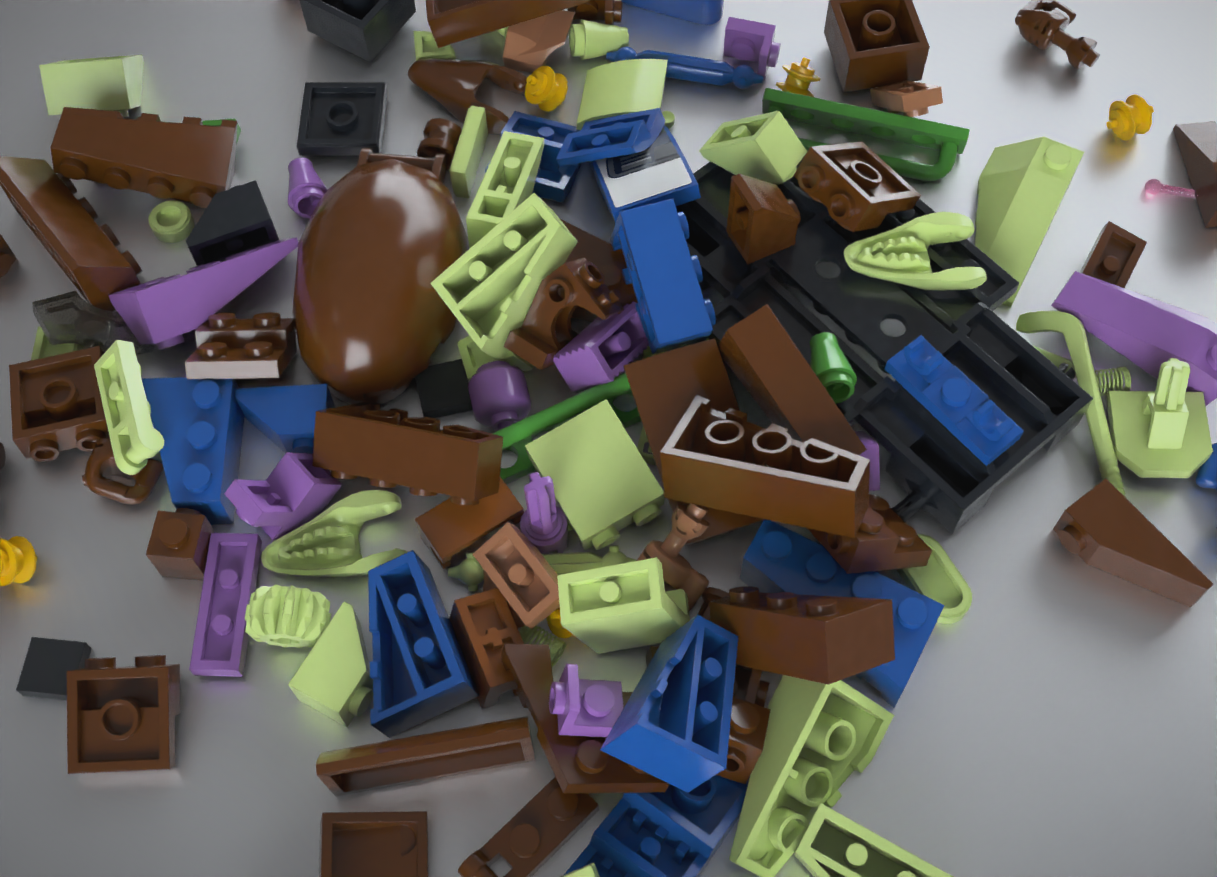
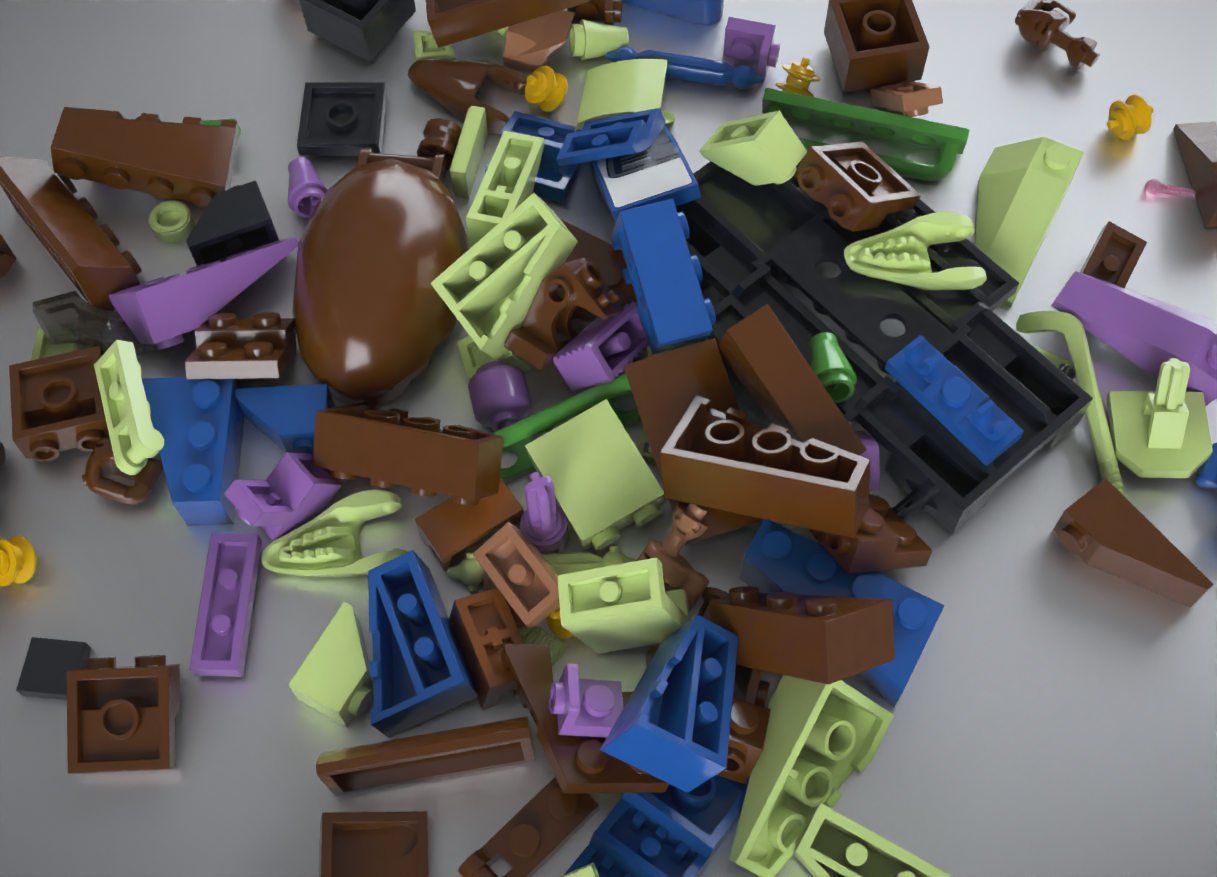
(93, 83): yellowish green slope -> none
(180, 544): reddish brown brick -> none
(287, 616): yellowish green gear -> none
(443, 389): black piece -> none
(760, 218): reddish brown slope -> none
(940, 582): yellowish green tile -> none
(1117, 380): yellowish green piece -> none

